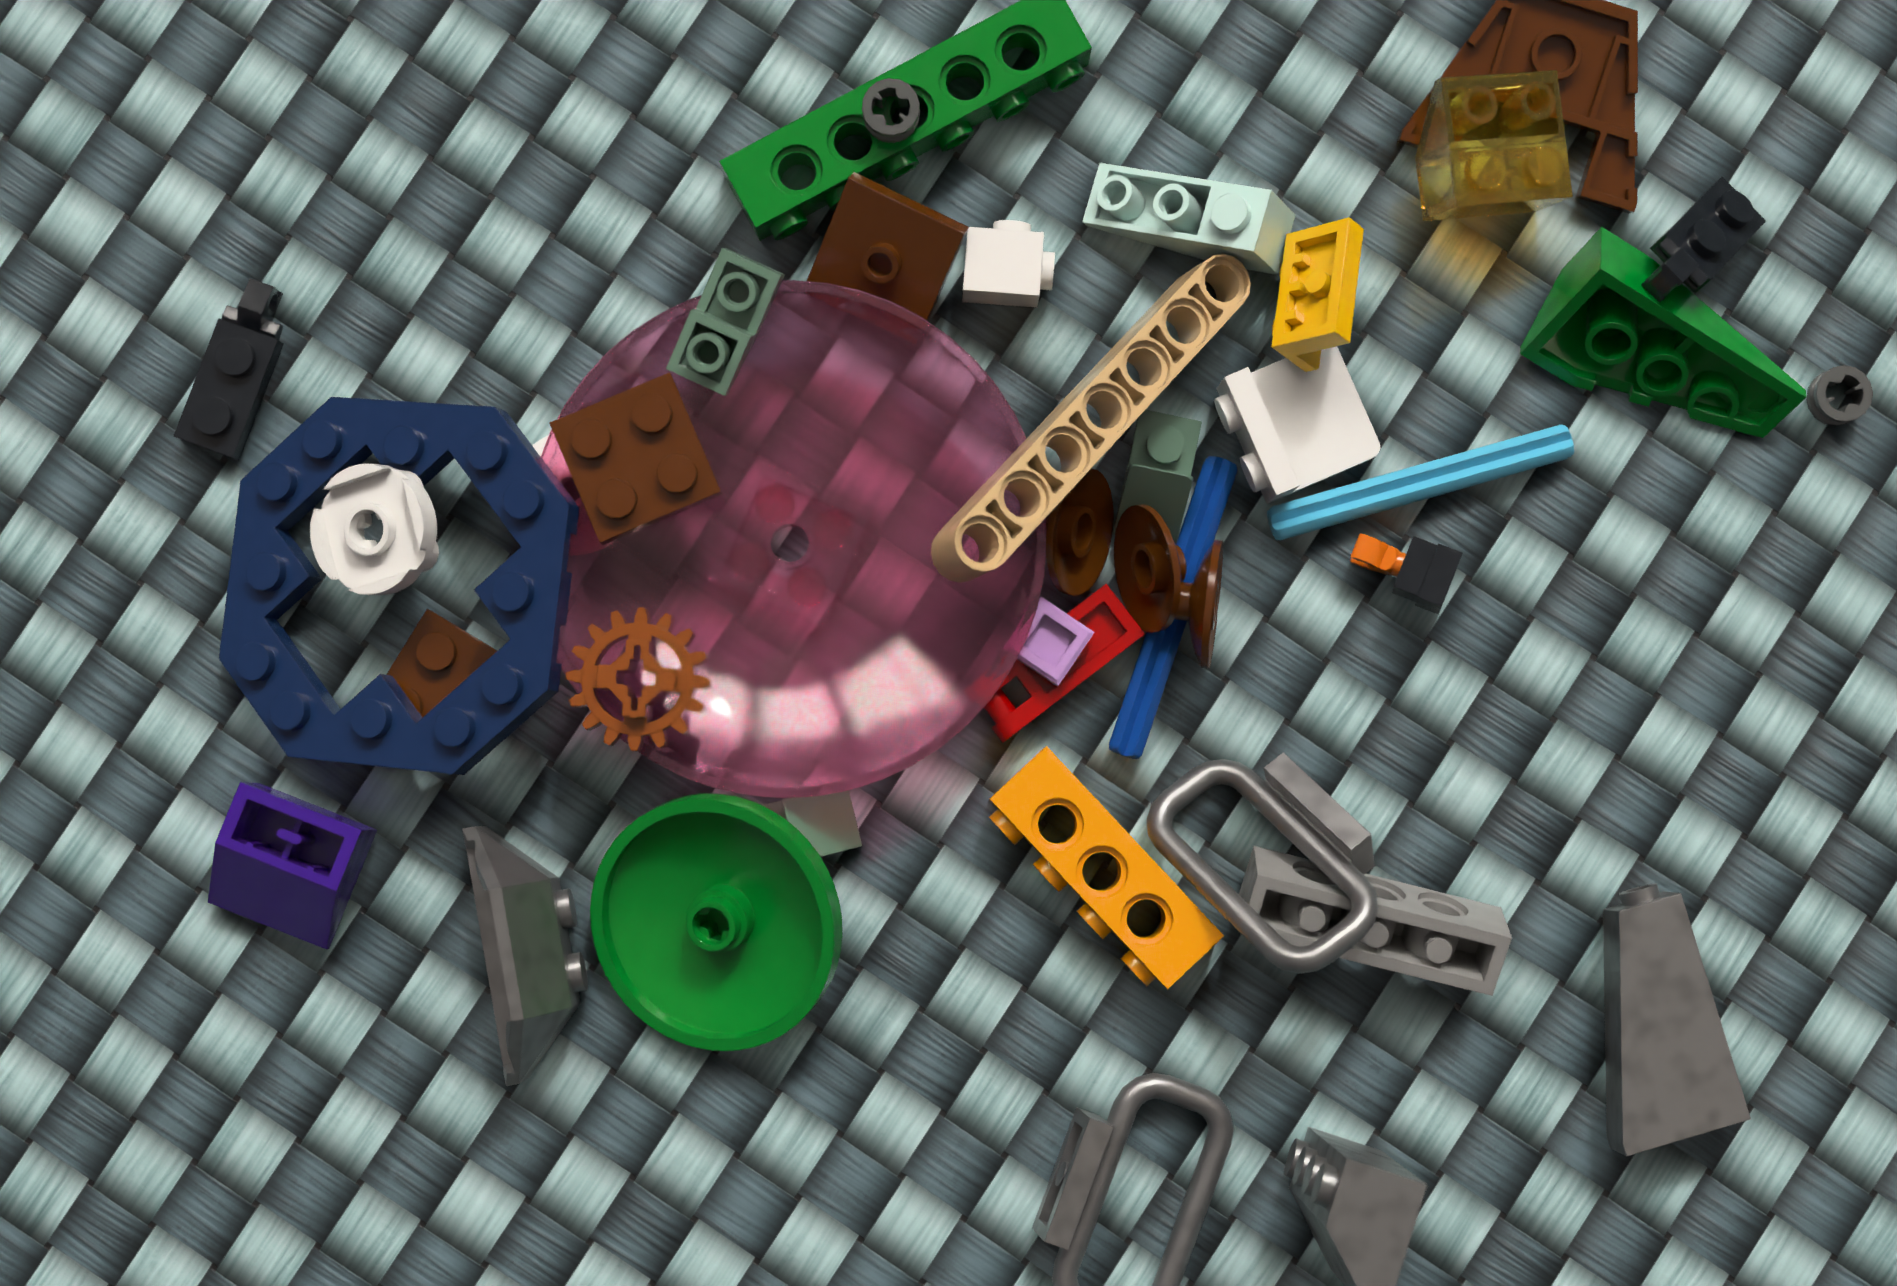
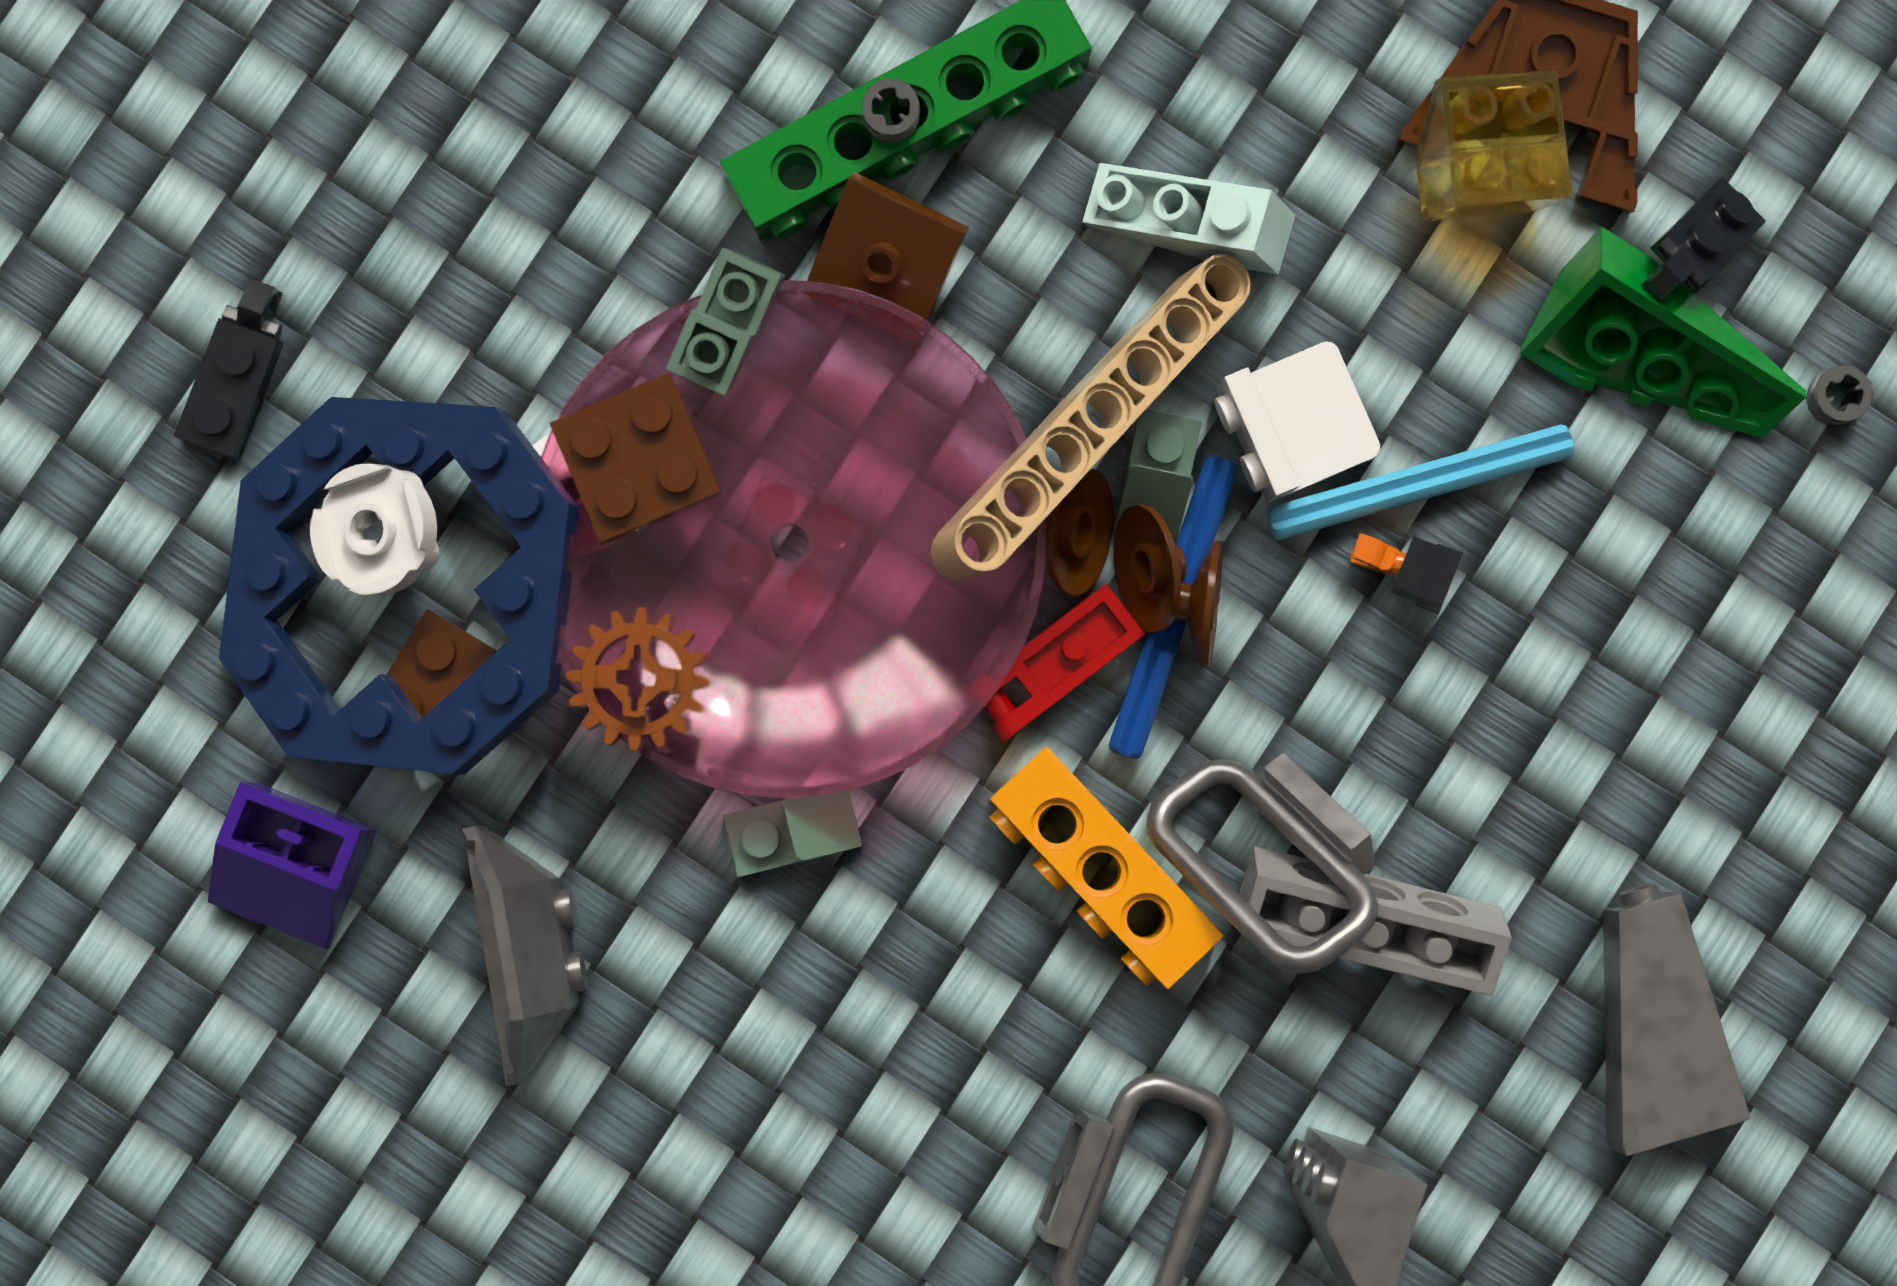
(716, 922): green dish -> none
(1006, 265): white brick -> none
(1053, 642): lavender tile -> none
(1317, 291): yellow bracket -> none

